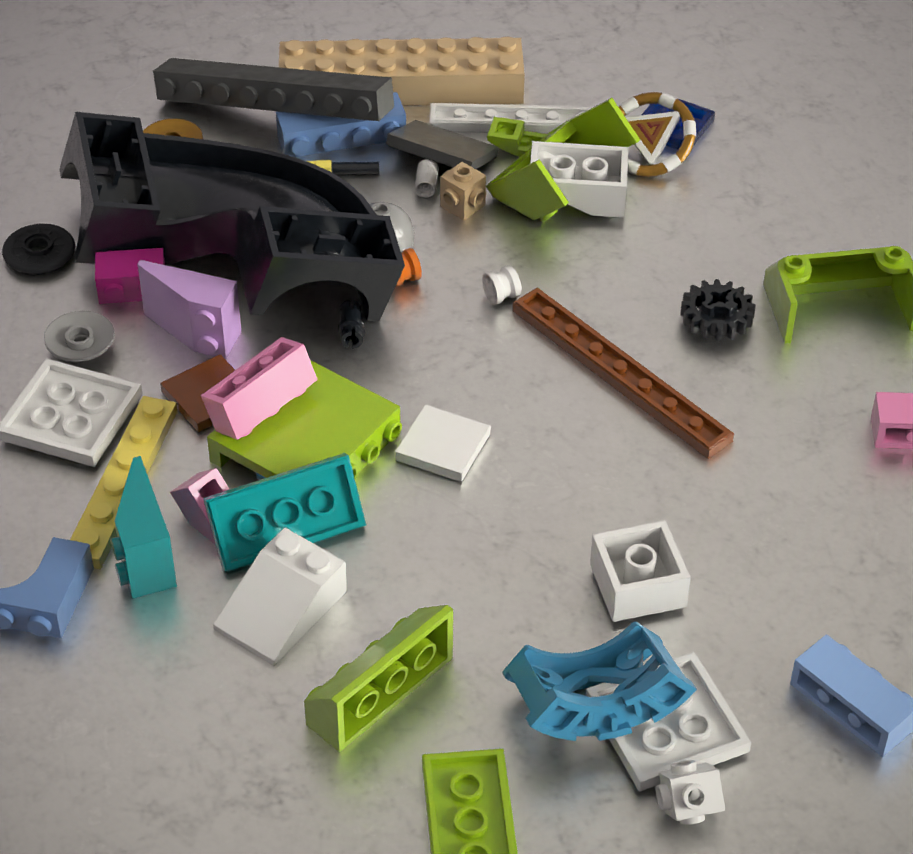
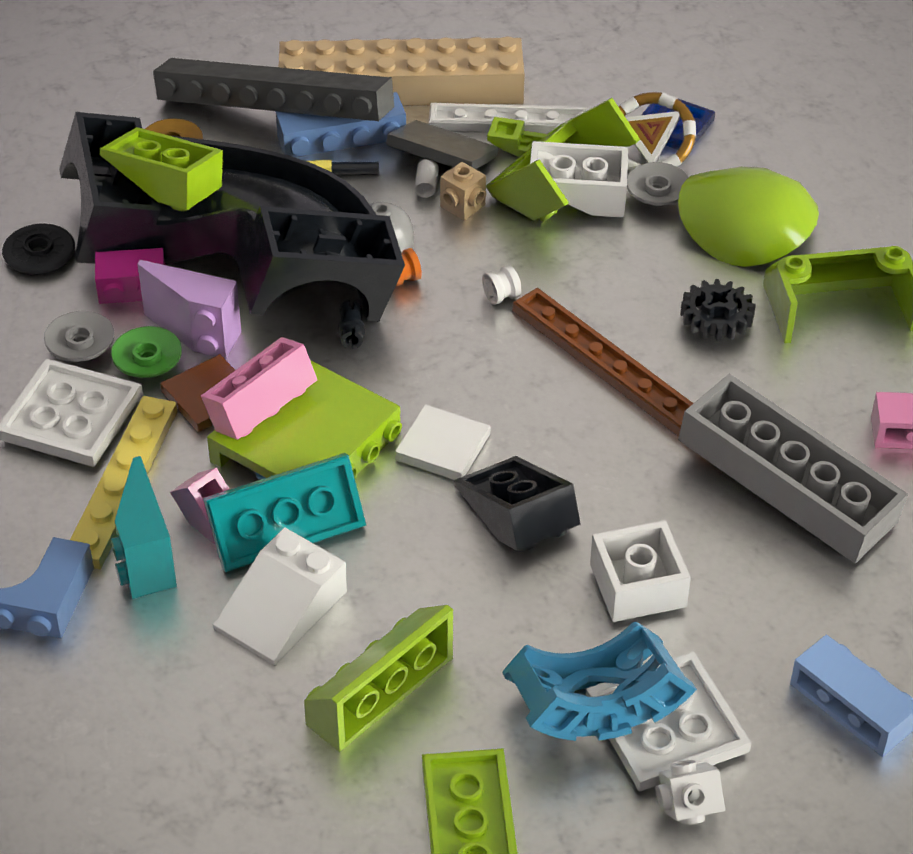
(146, 351): none -> bright green dish
(167, 166): none -> lime slope
(521, 502): none -> black slope
(656, 183): none -> light grey dish
(746, 214): none -> lime piece
(792, 467): none -> light grey brick

